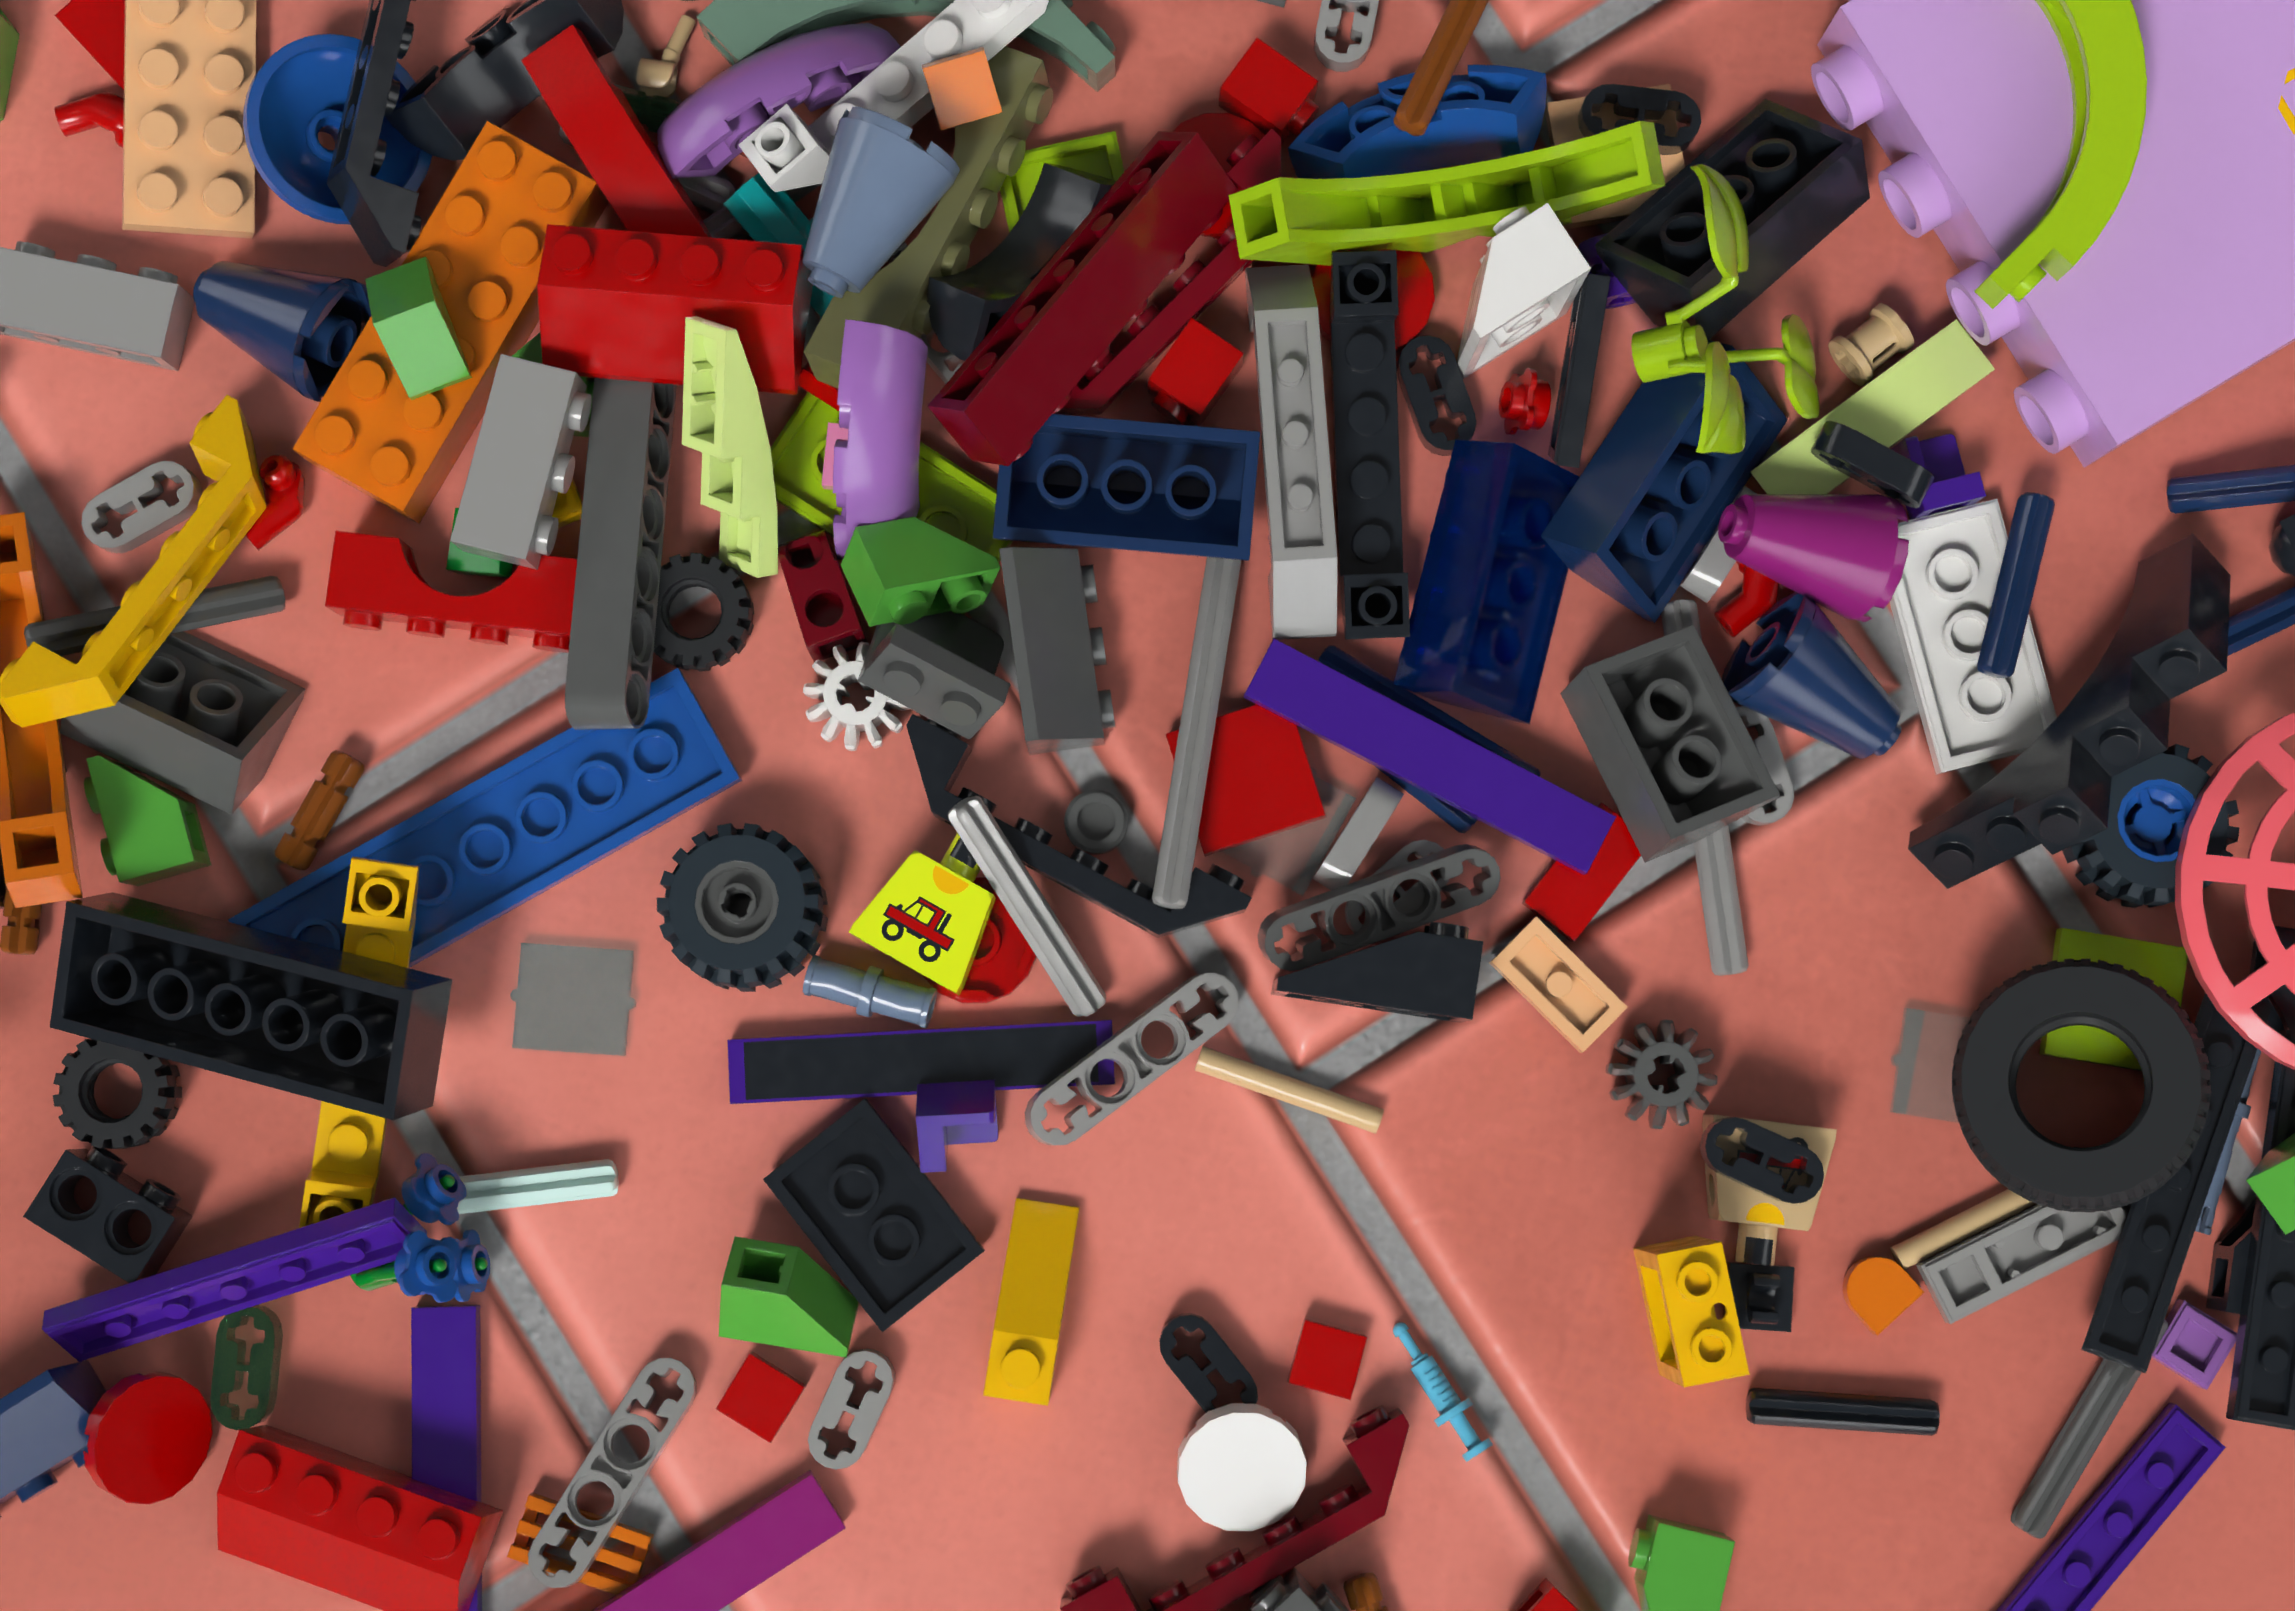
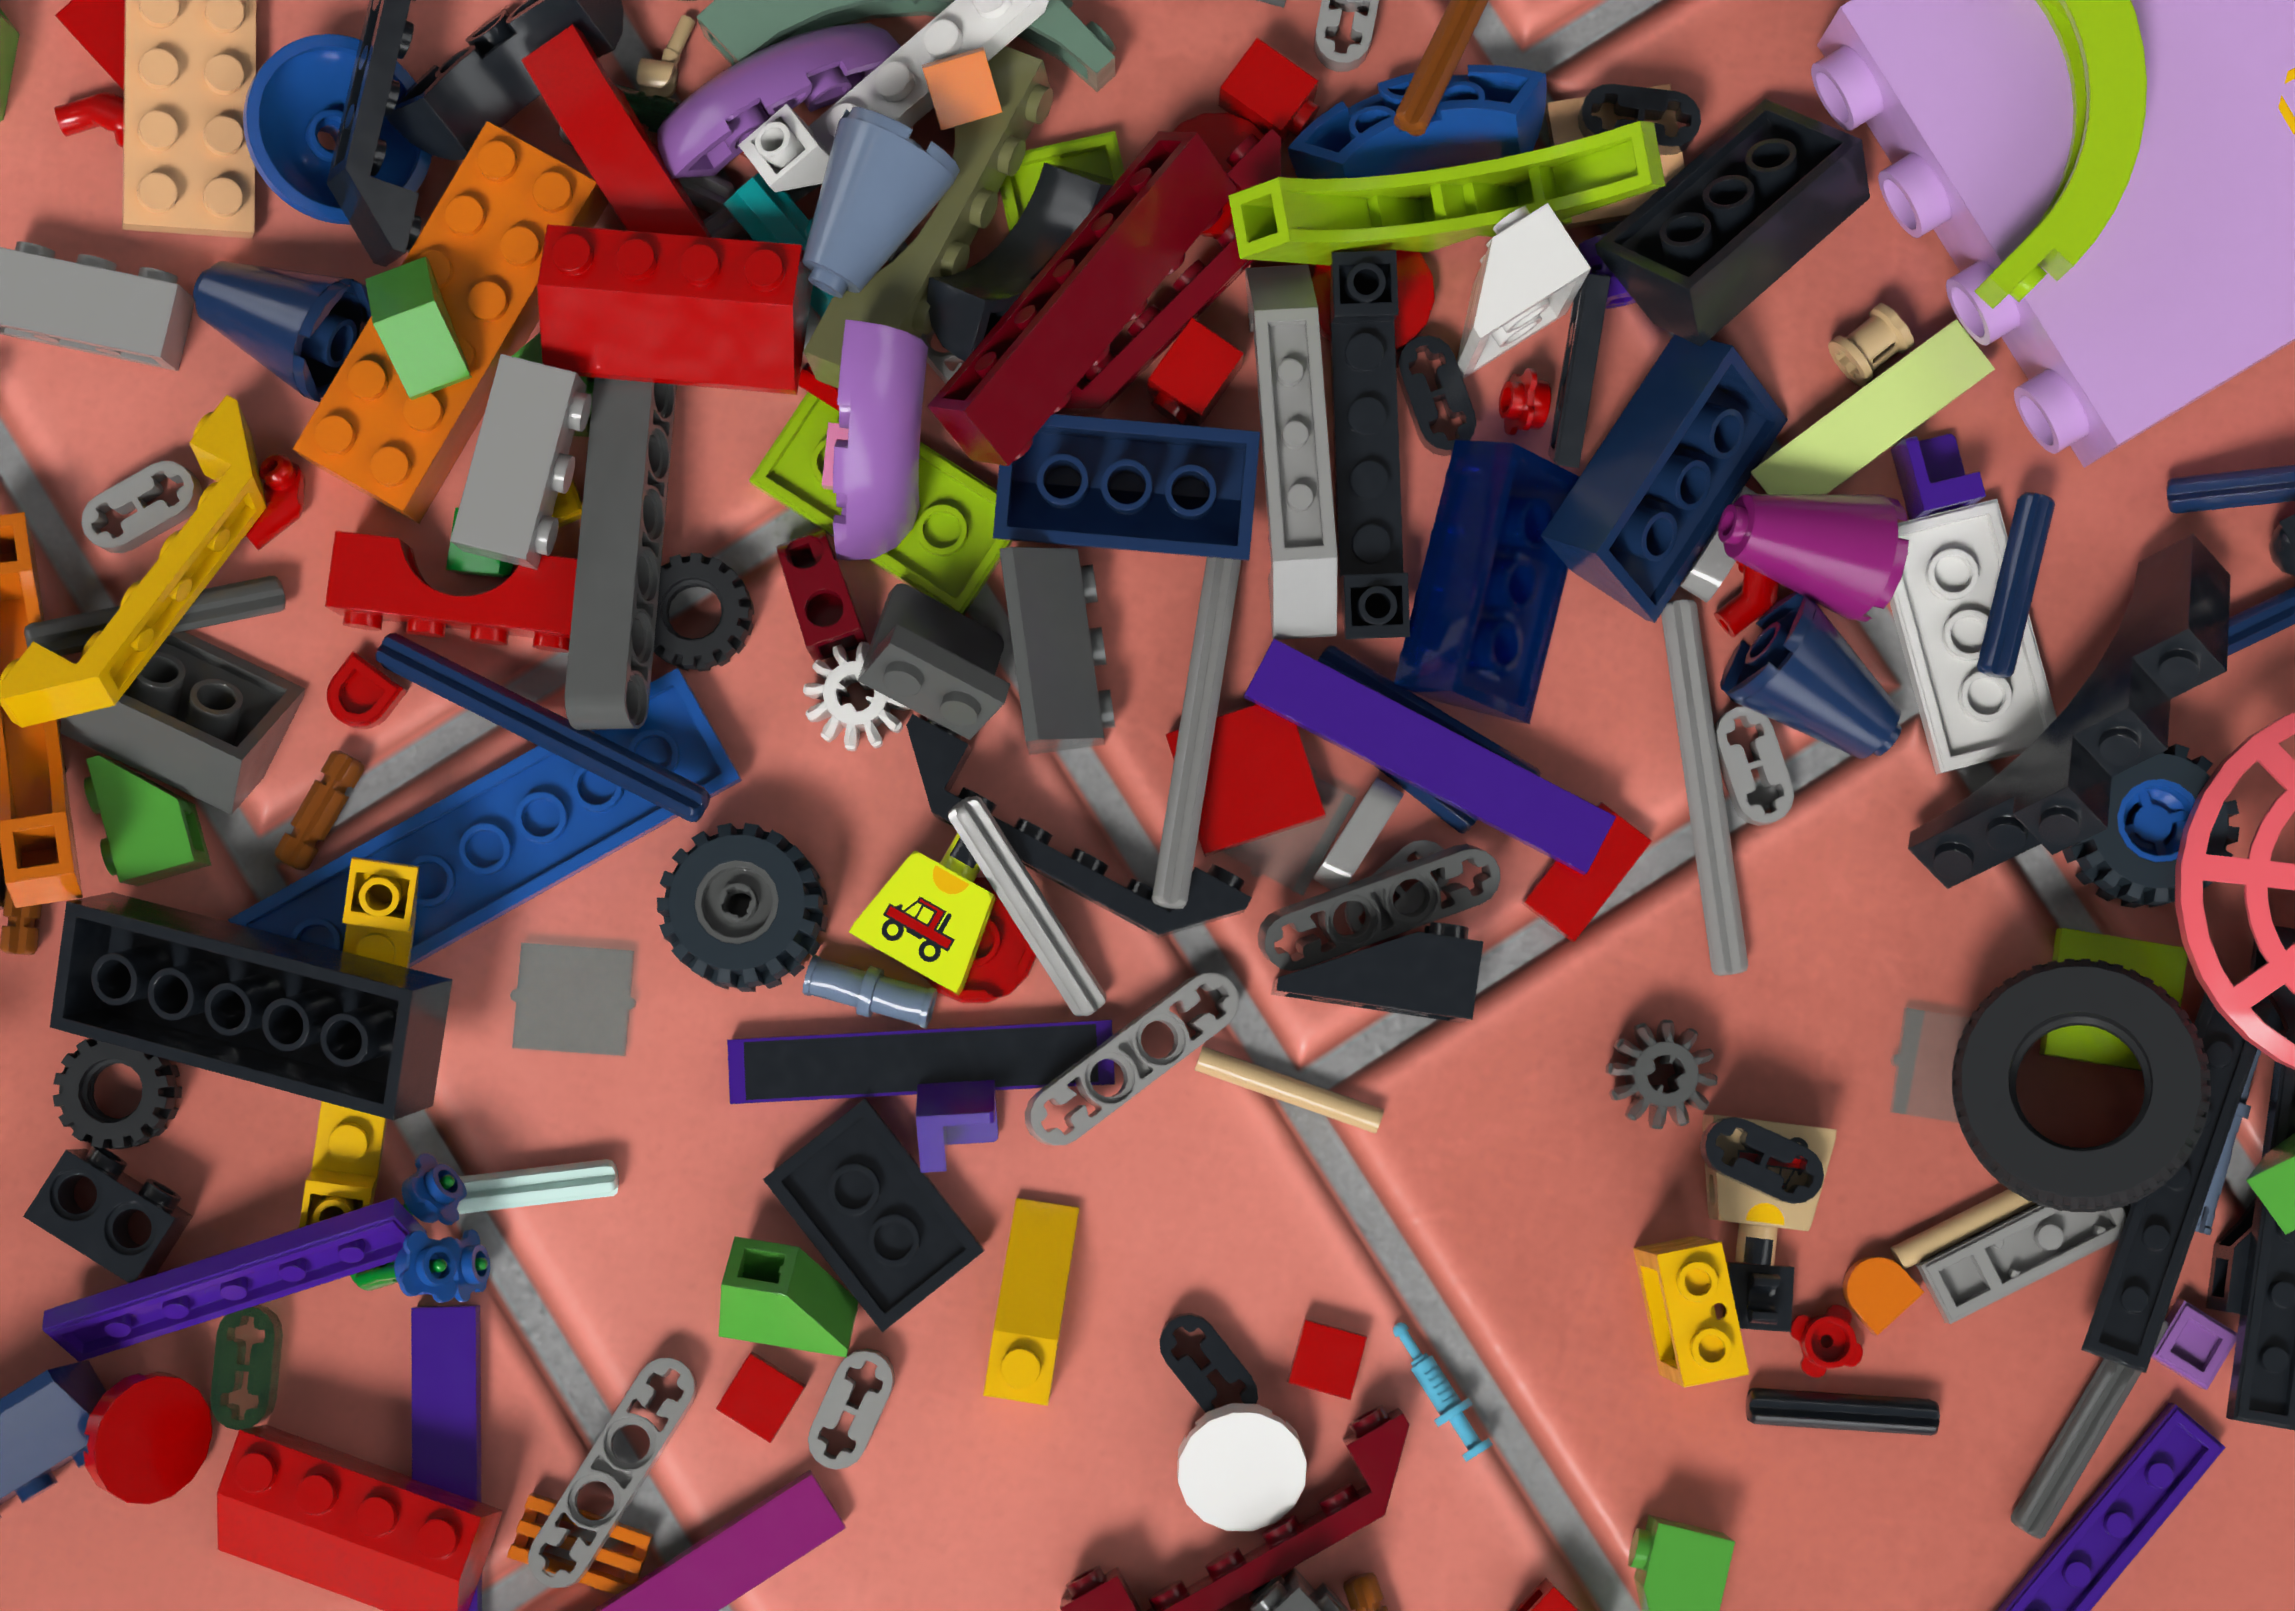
(362, 694): none -> red tile
(543, 727): none -> dark blue axle
(729, 429): yellowish green slope -> none
(915, 571): bright green slope -> none
(1096, 822): dark grey tile -> none
(1558, 984): light nougat plate -> none
(1668, 742): dark grey slope -> none
(1685, 350): lime plant -> none
(1844, 1346): none -> red plate
(1872, 464): black beam -> none

